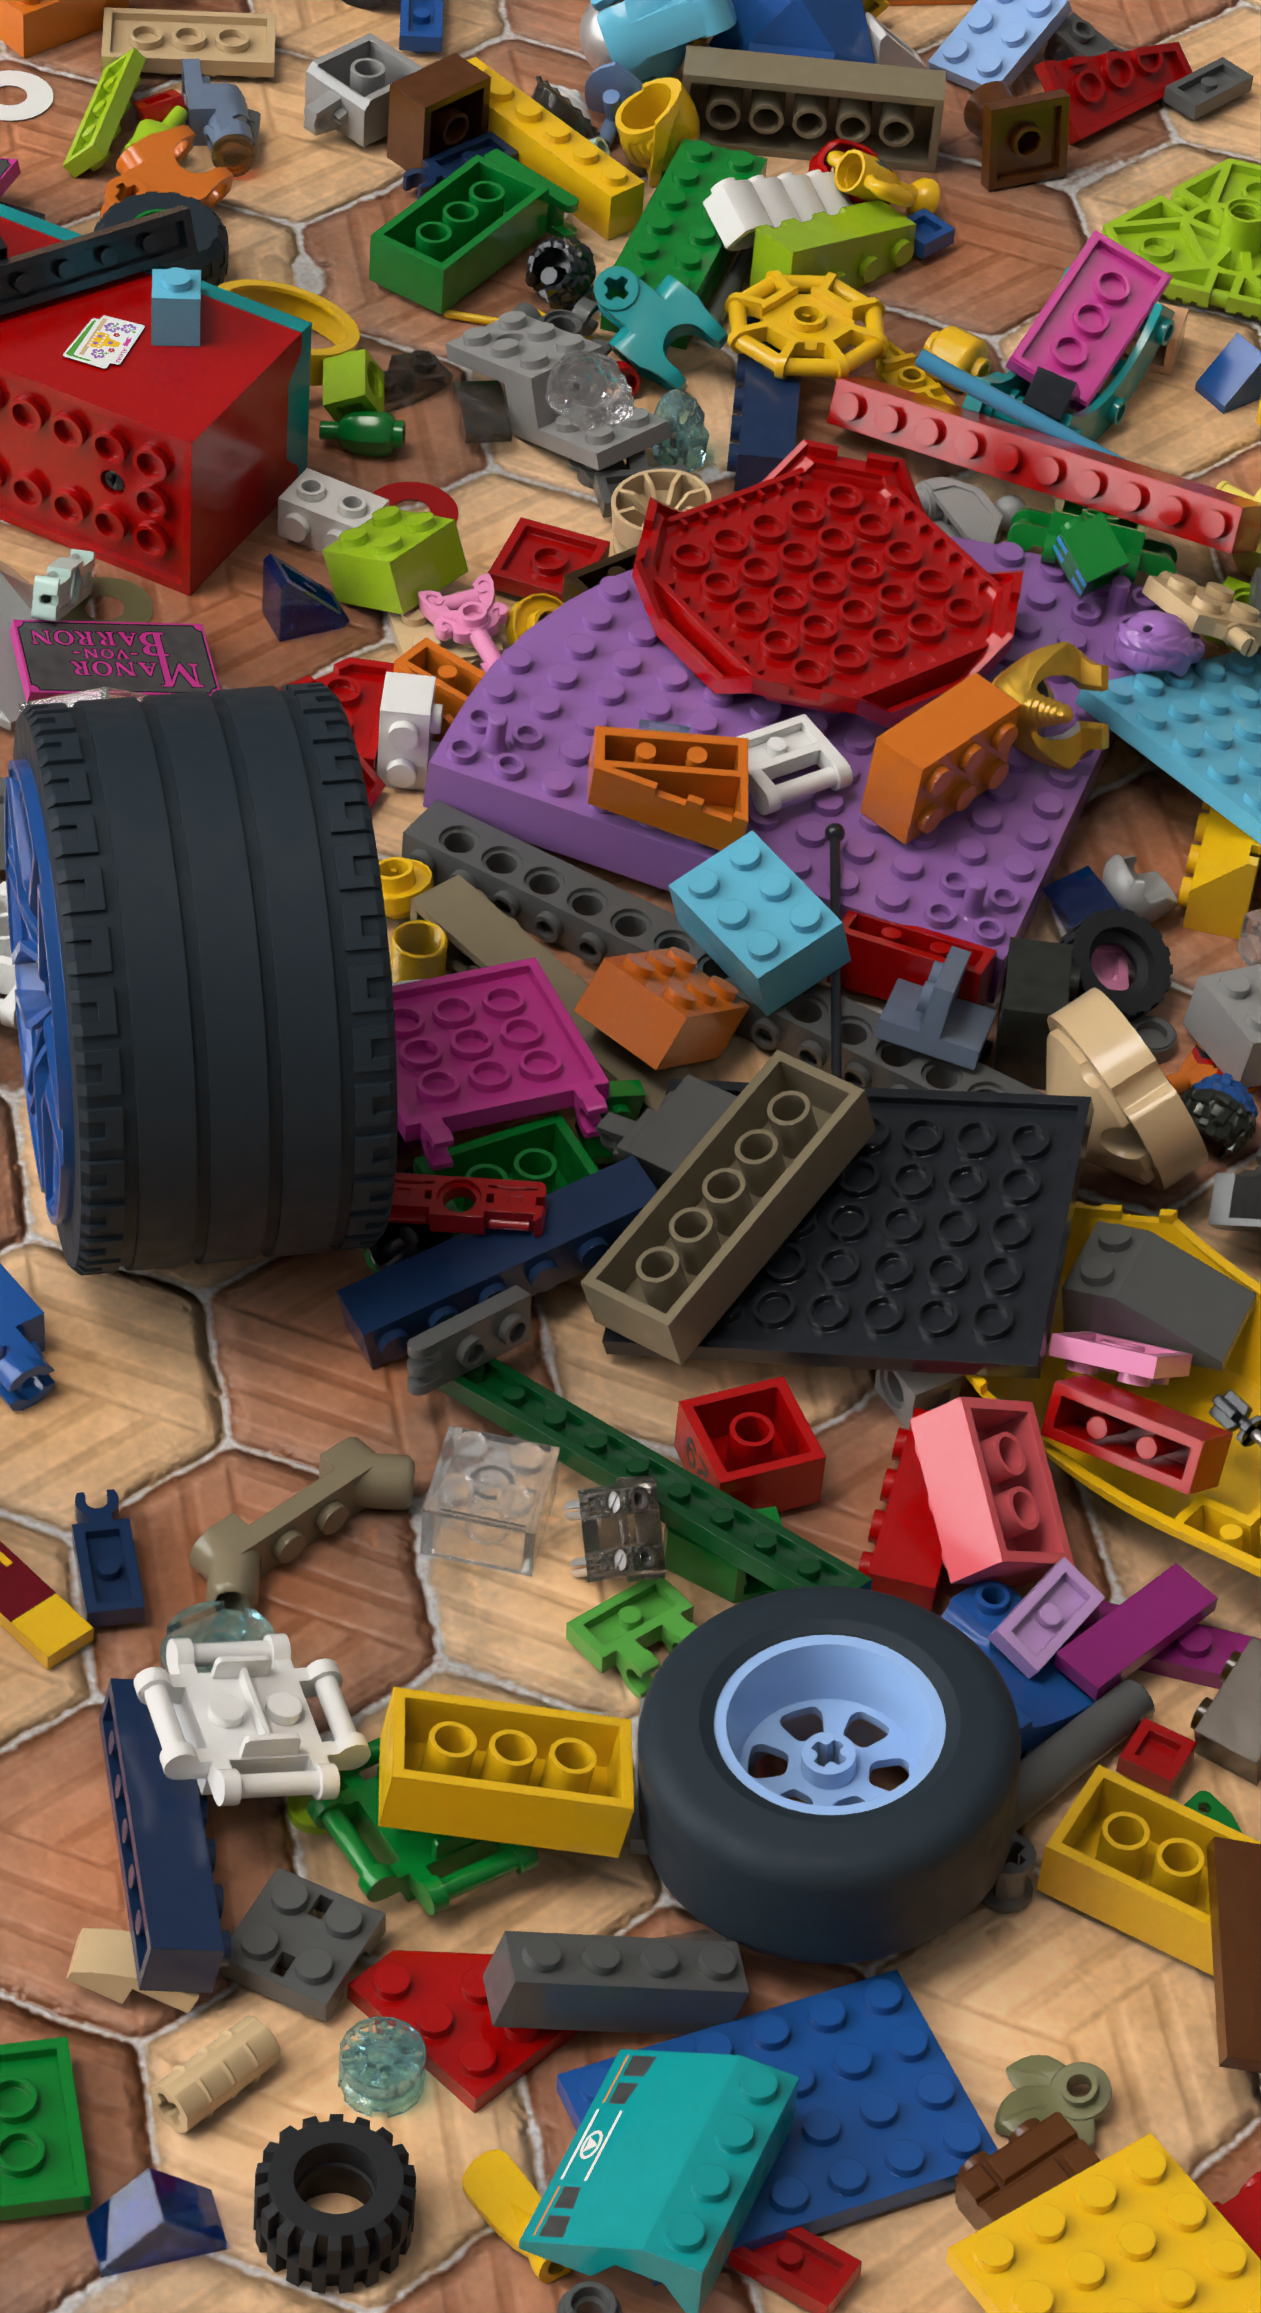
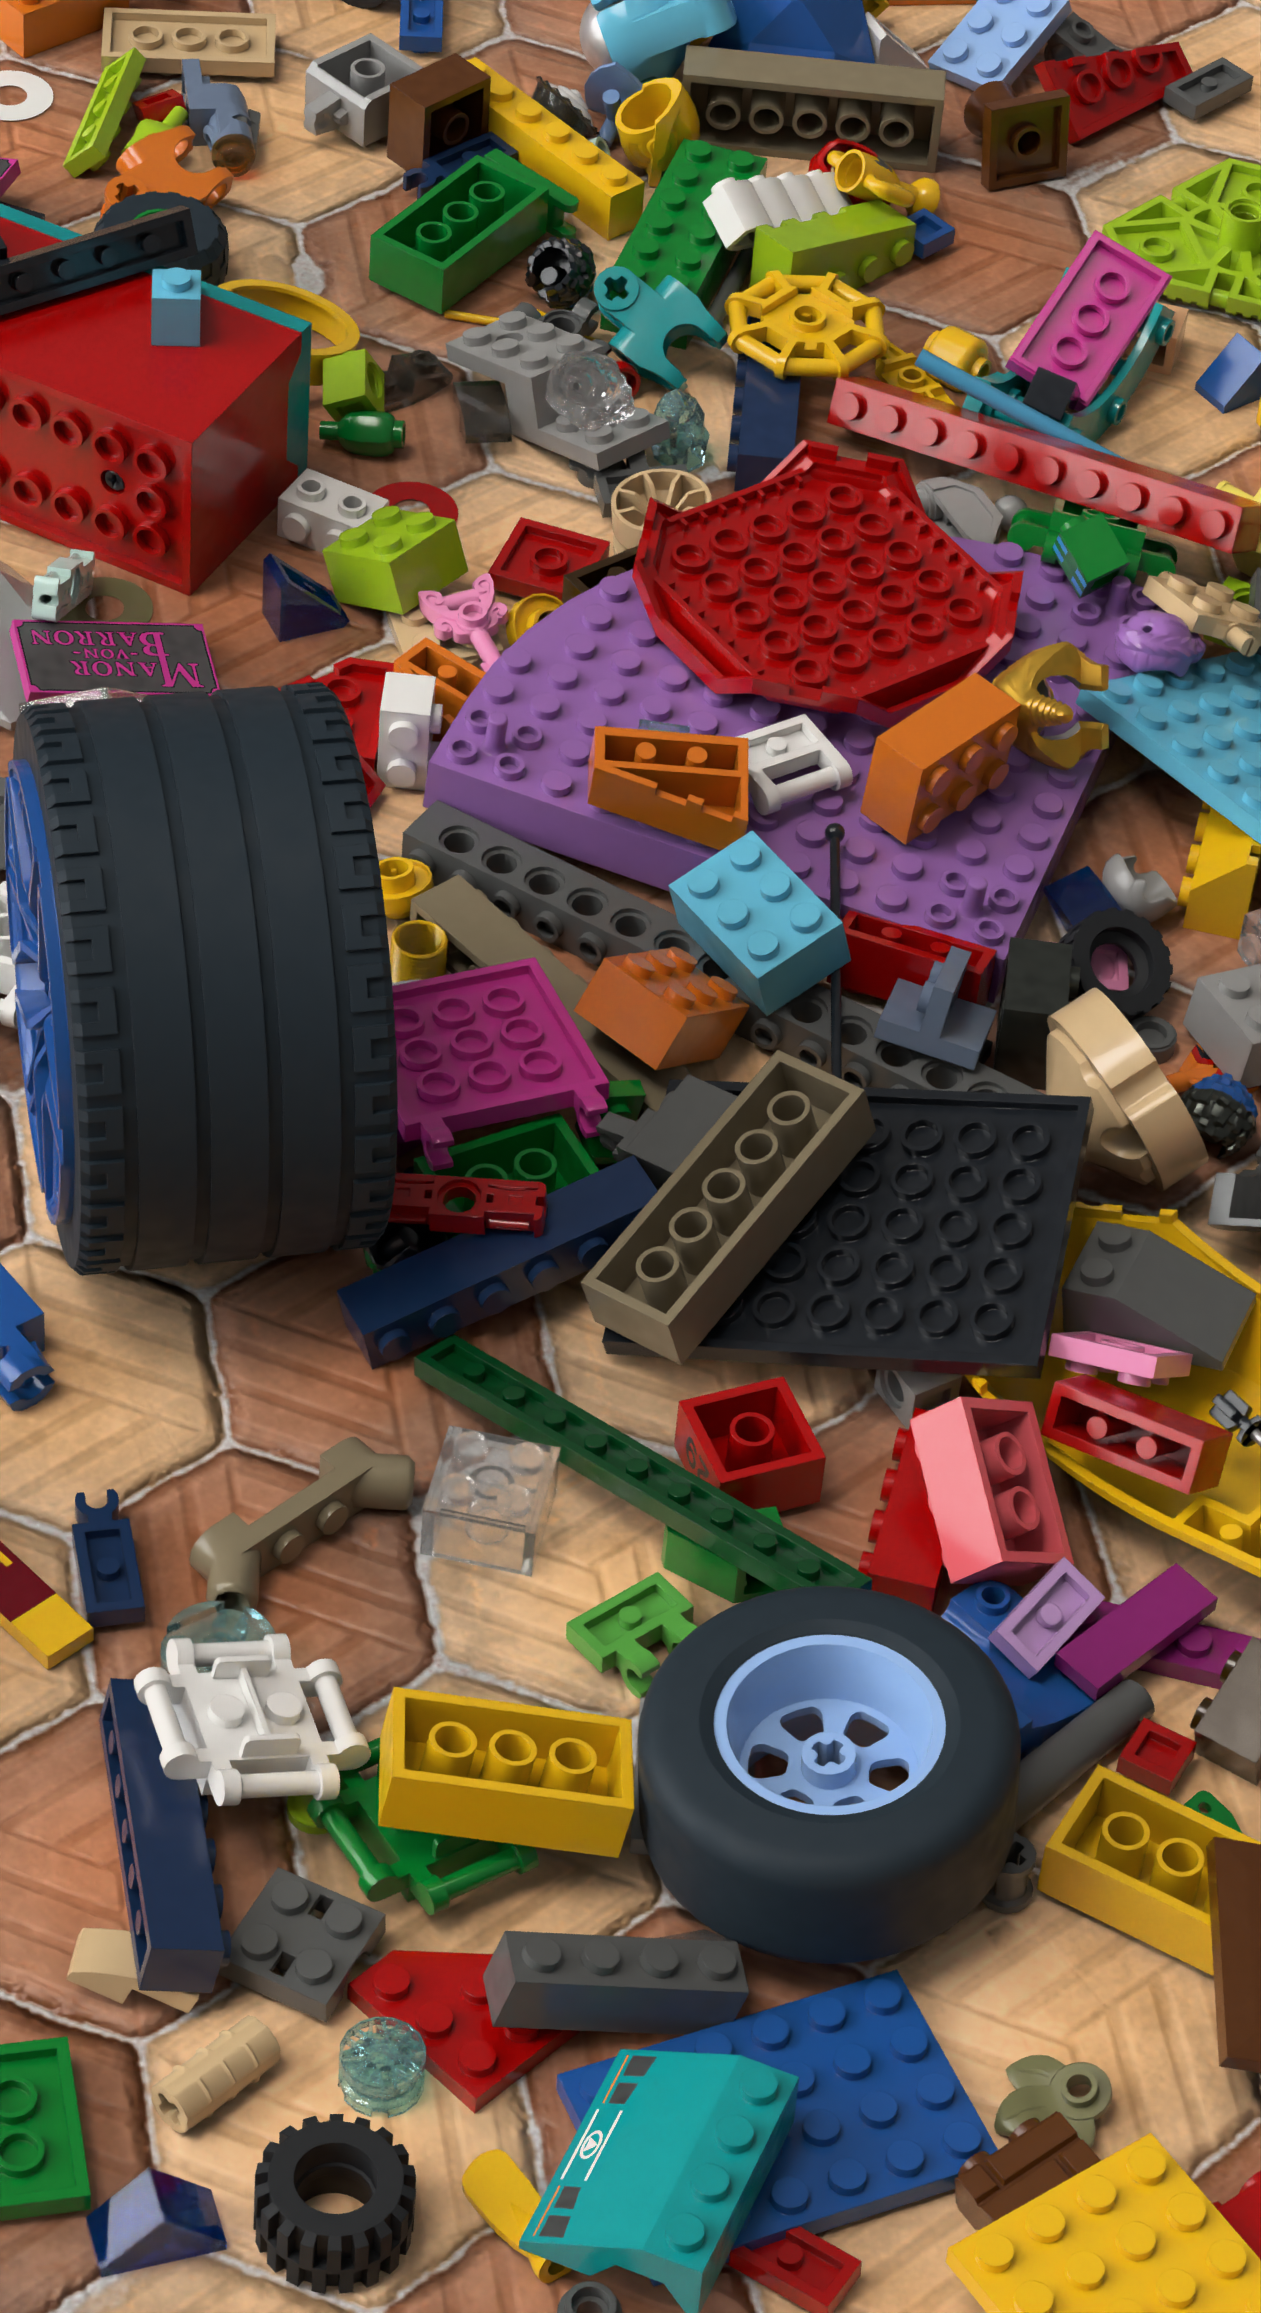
(104, 341): white sticker -> none
(468, 1340): dark grey hinge -> none
(620, 1531): clear smoke piece -> none

